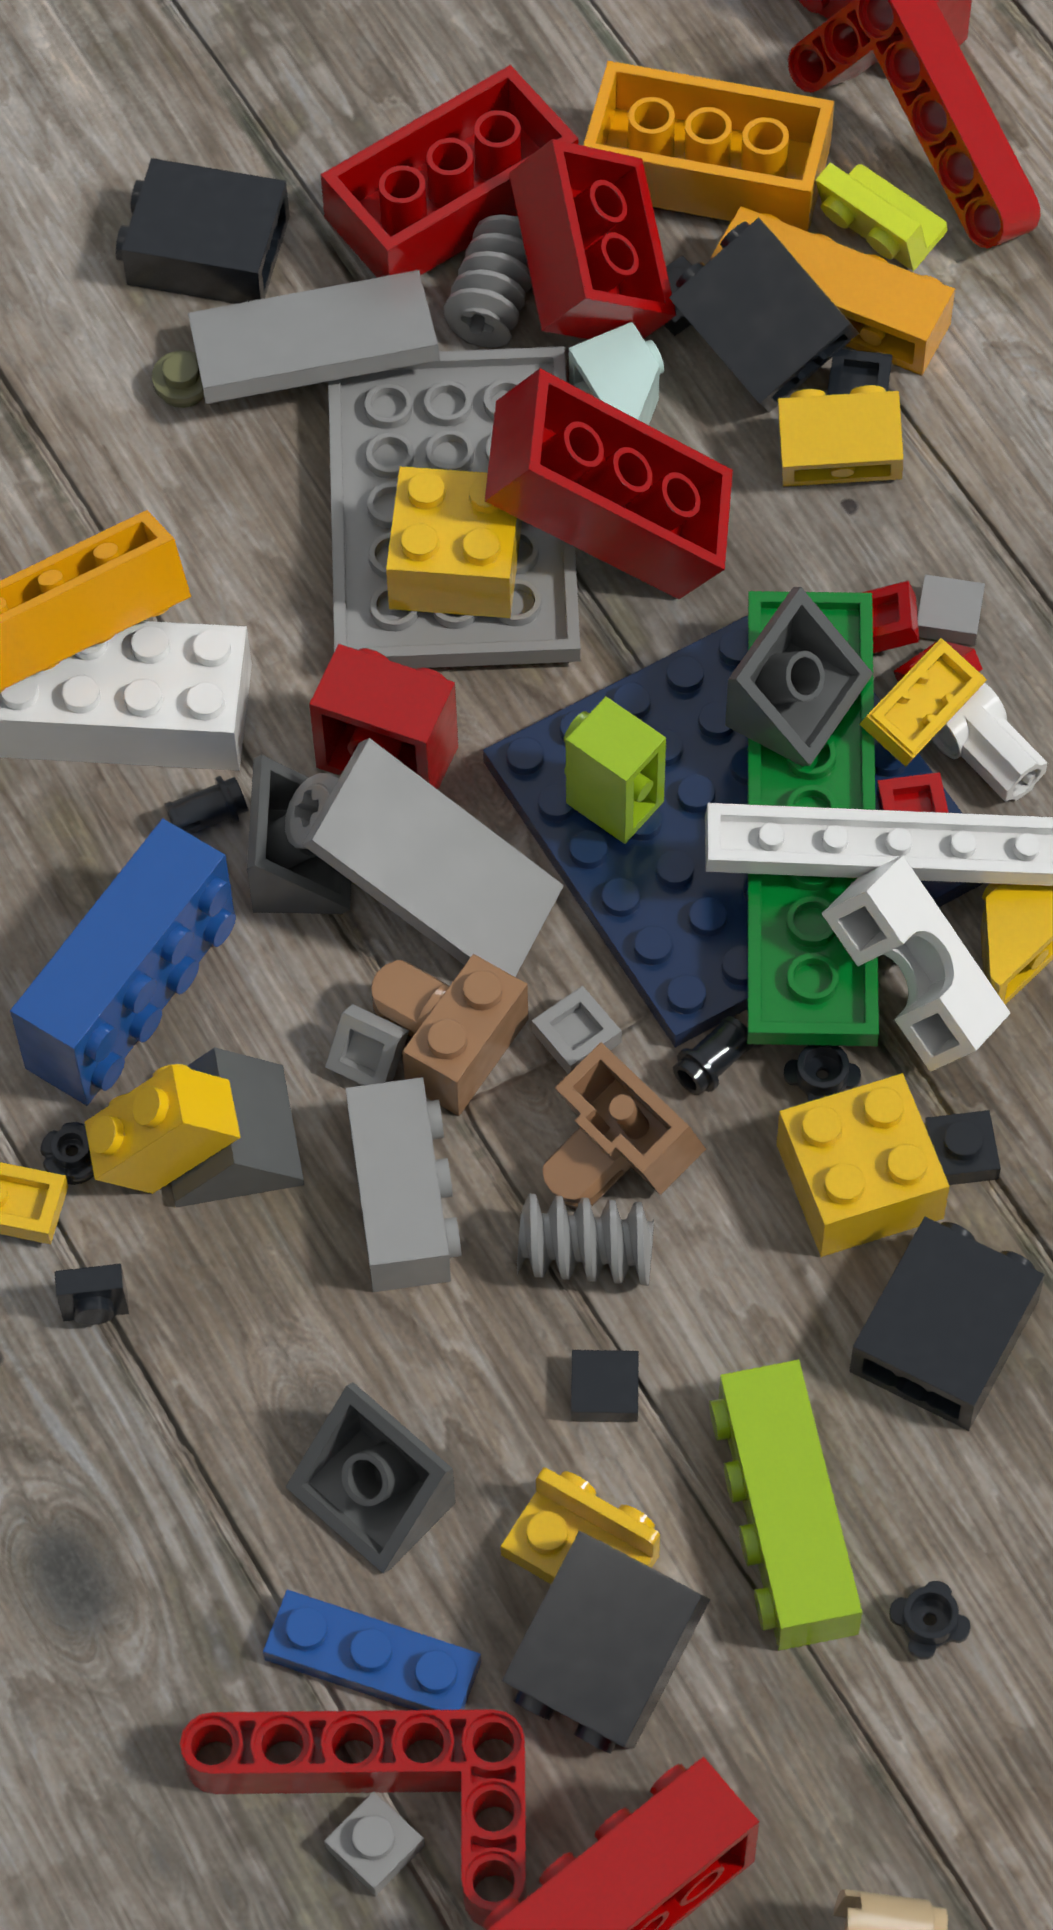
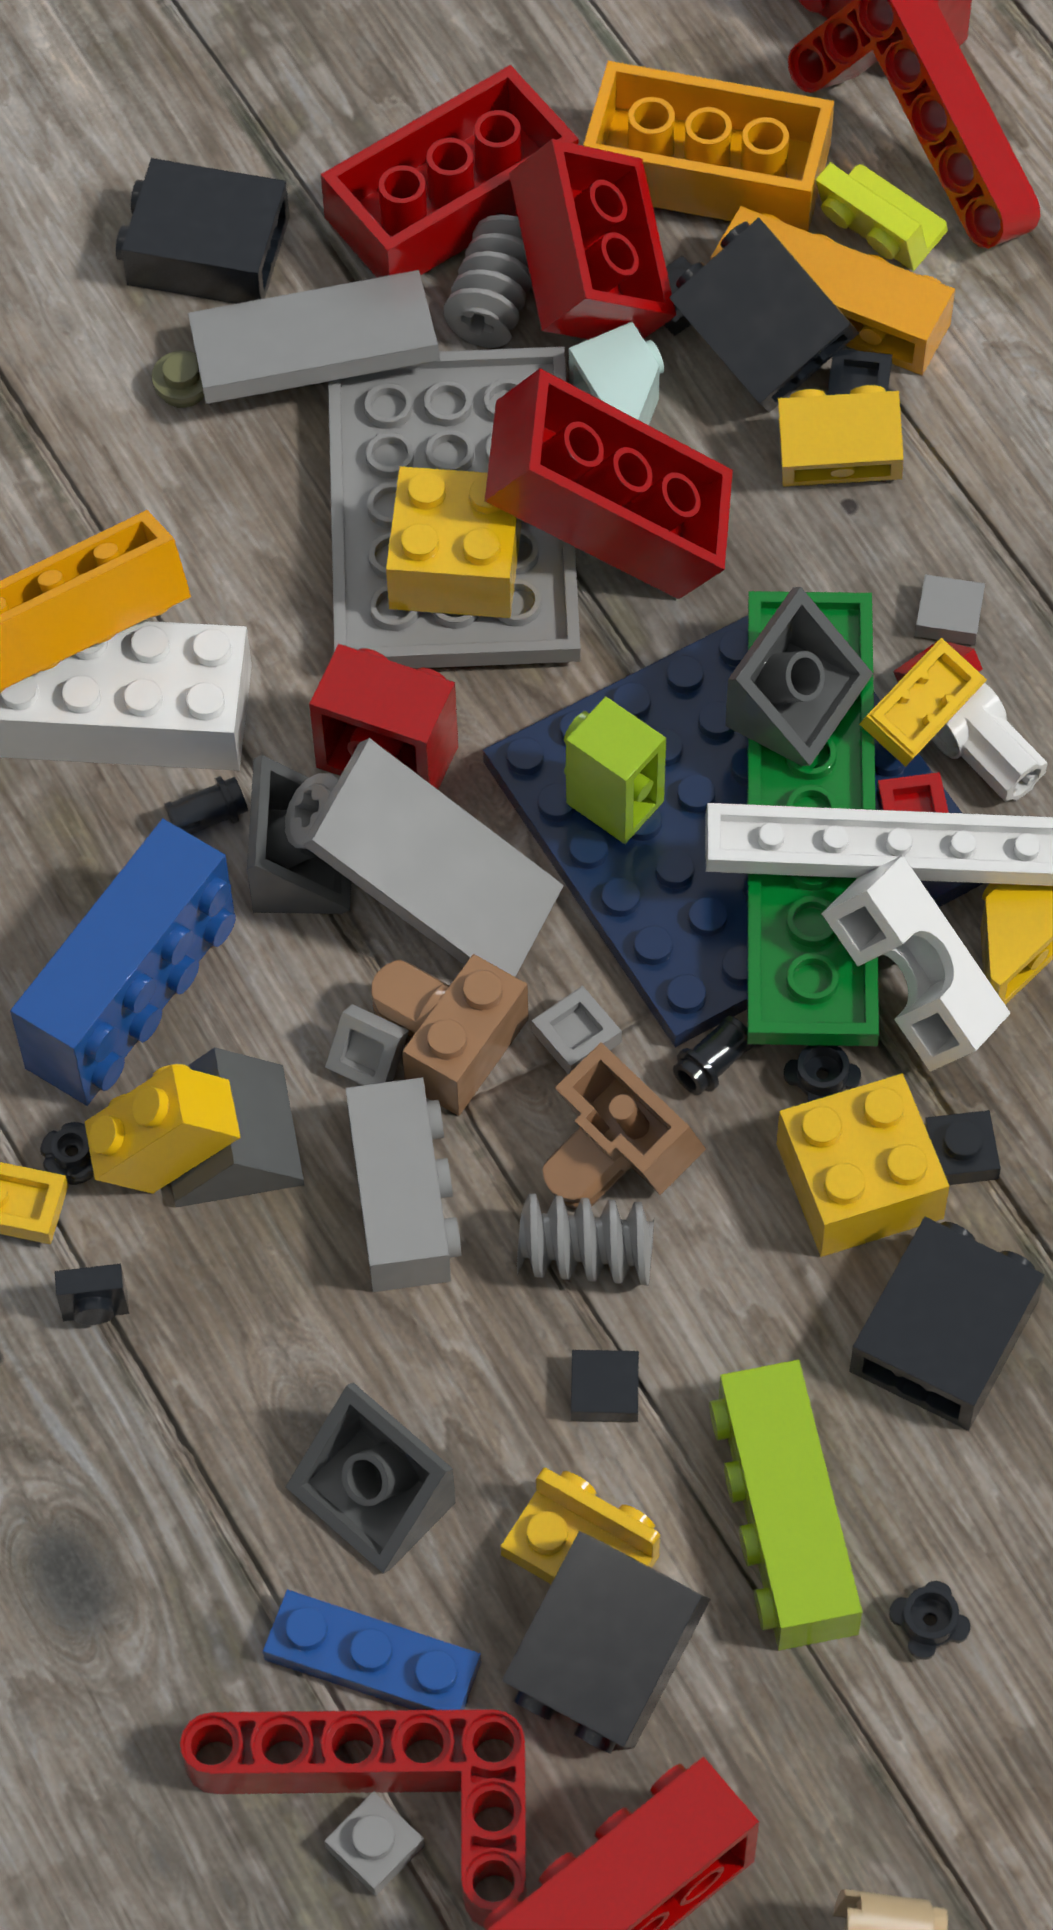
(894, 616): red plate -> none

